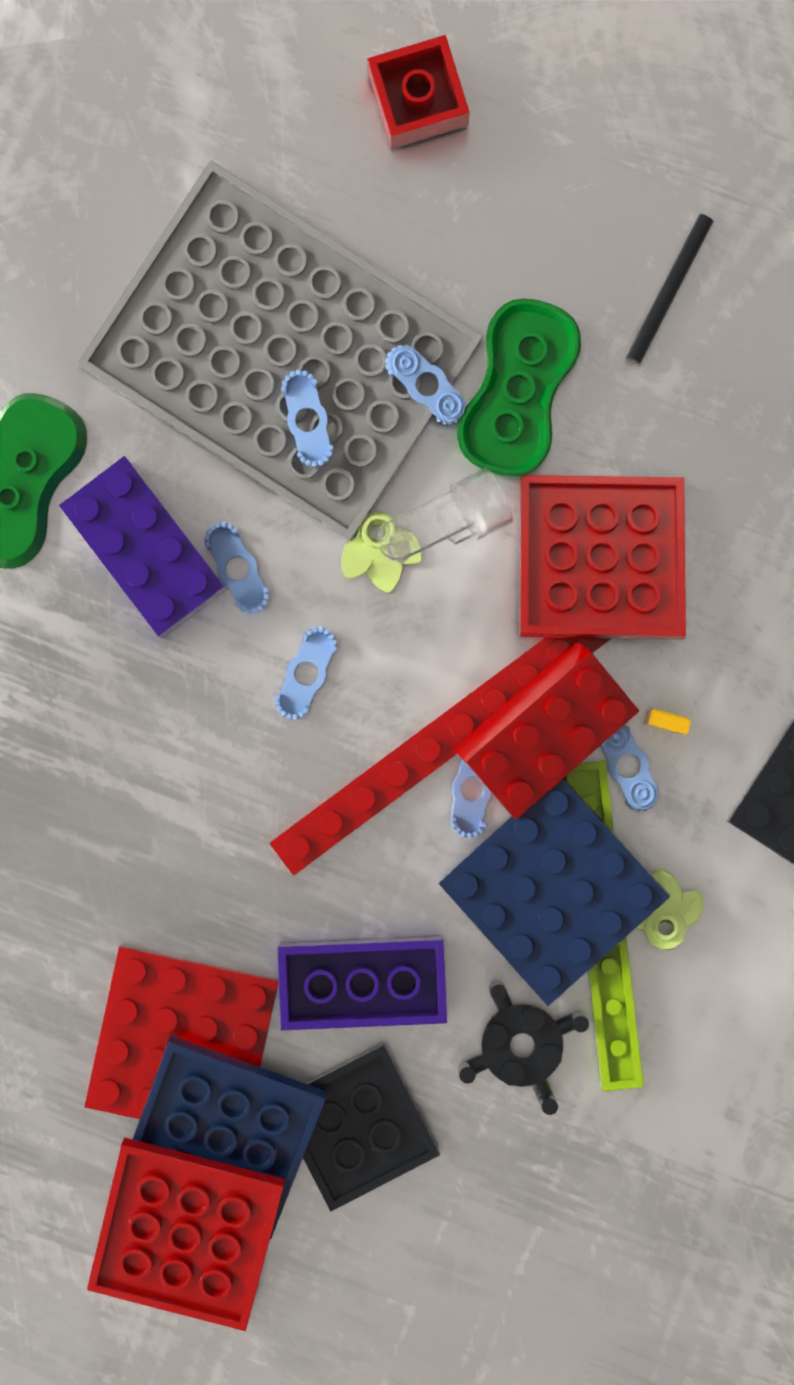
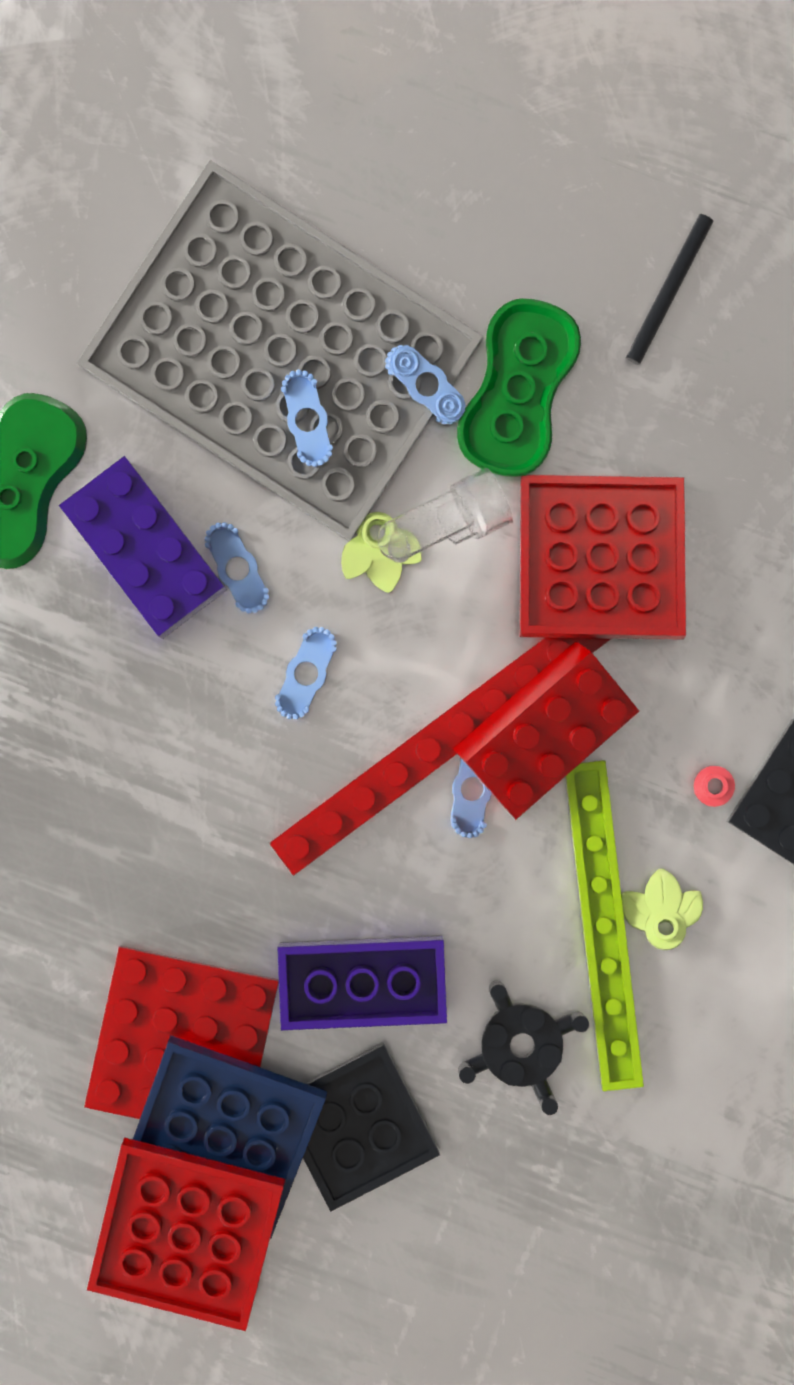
(418, 91): red brick -> none
(554, 891): dark blue plate -> none
(641, 789): light blue piece -> none
(667, 721): yellow tile -> none
(701, 786): none -> coral plate

